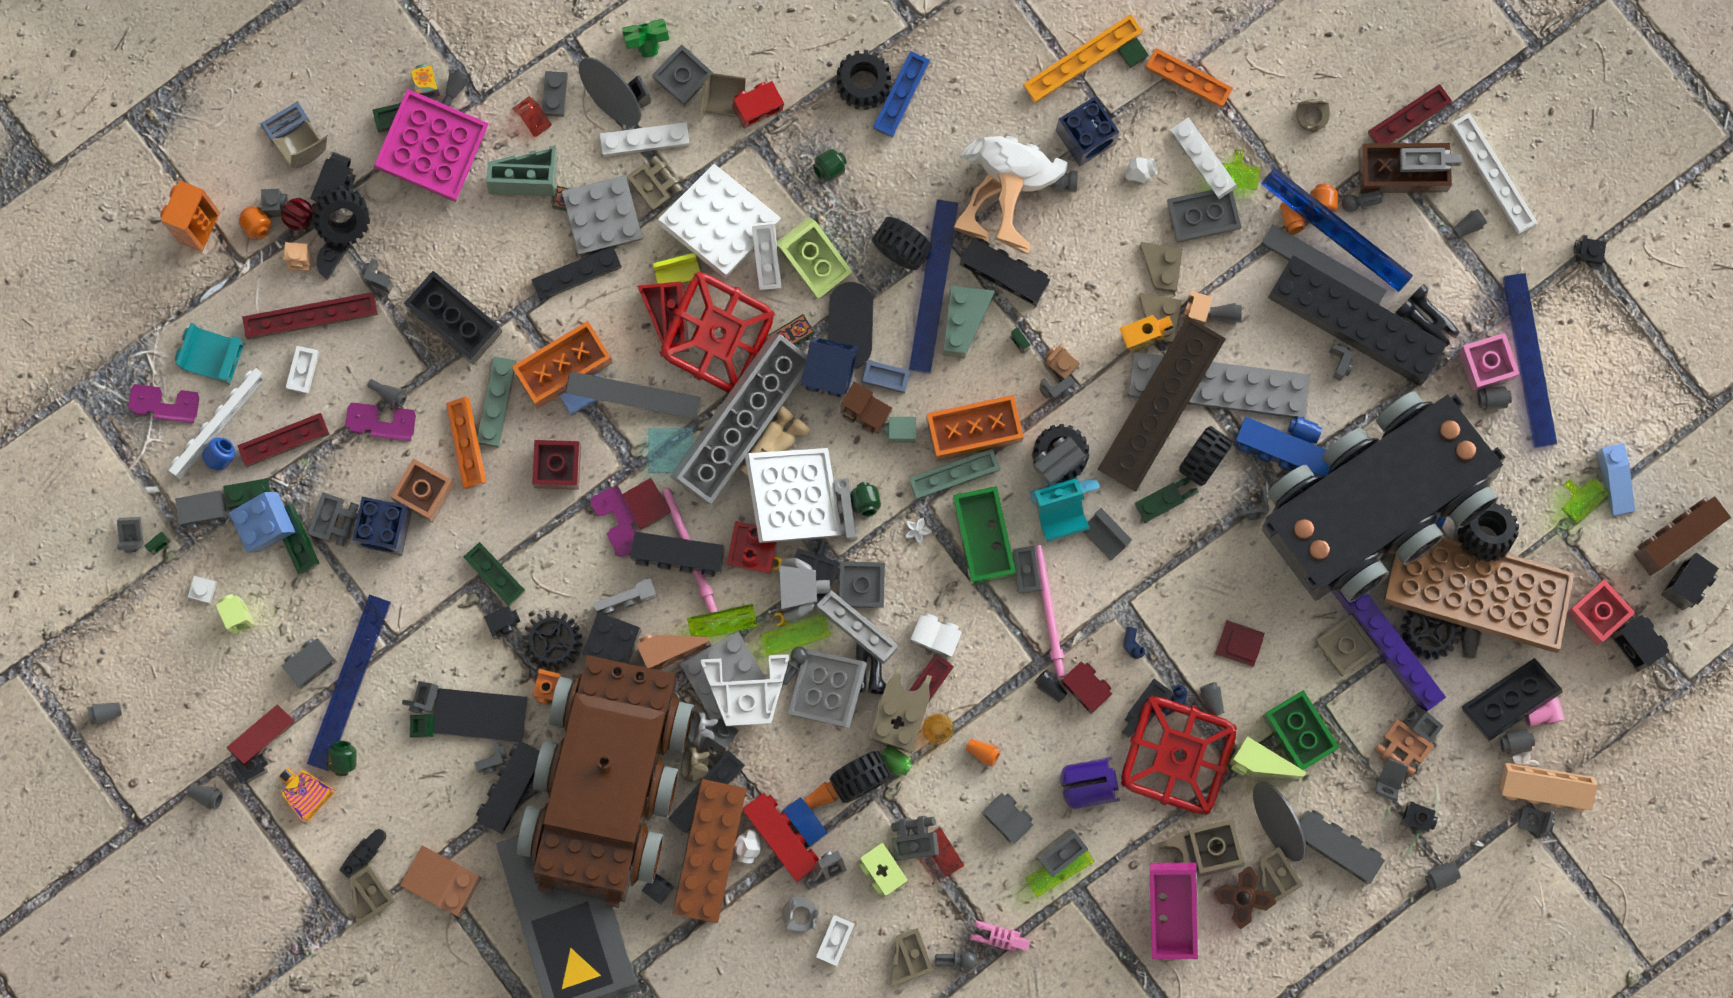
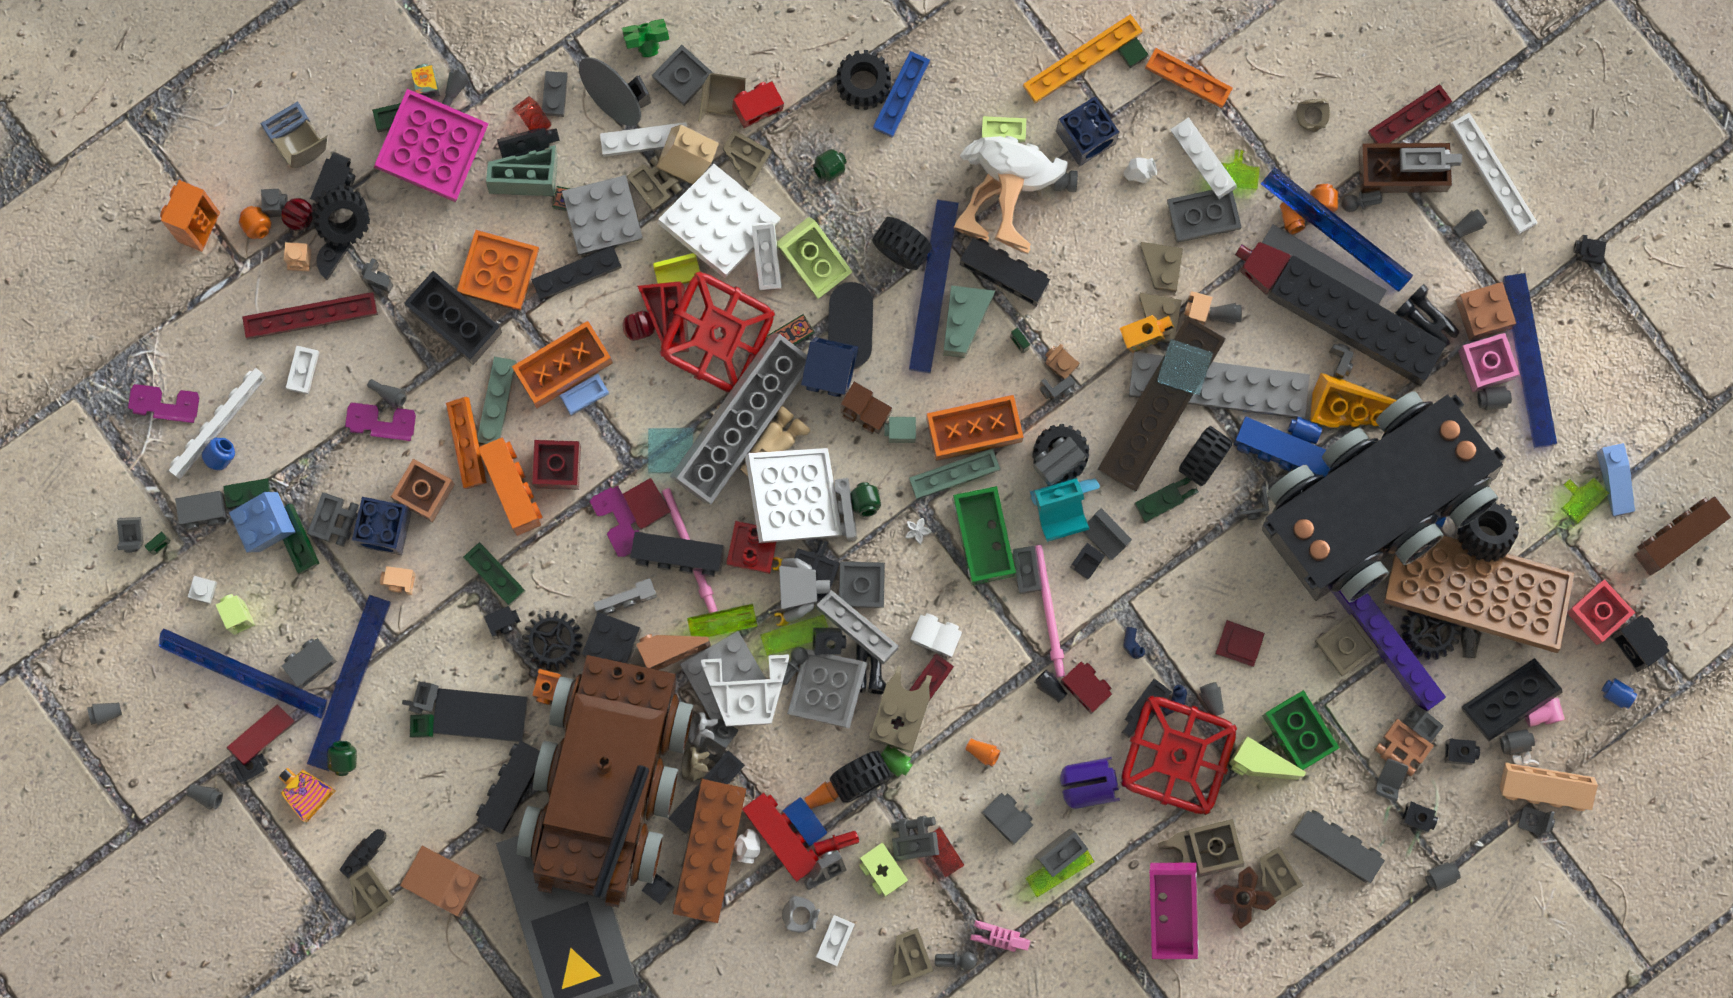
(209, 354): teal panel -> none
(242, 673): none -> clear blue tile
(283, 440): dark red plate -> none
(398, 579): none -> light nougat brick
(489, 764): dark grey bracket -> none
(498, 270): none -> orange plate
(510, 488): none -> orange brick
(527, 141): none -> black hinge
(620, 832): none -> black axle
(633, 395): dark grey tile -> none
(638, 325): none -> dark red piece
(687, 154): none -> tan slope
(746, 156): none -> dark tan wing
(823, 635): none -> black brick
(836, 843): none -> red axle
(886, 376): sand blue tile -> none
(938, 728): clear yellow brick -> none
(1004, 127): none -> yellowish green plate
(1087, 561): none -> black panel
(1184, 367): none -> clear light blue tile
(1262, 264): none -> dark red torso
(1279, 821): dark grey shield -> none
(1344, 403): none -> light orange wedge
(1454, 755): none -> black brick
(1485, 311): none -> nougat brick
(1619, 693): none -> blue brick
(1690, 581): black brick -> none

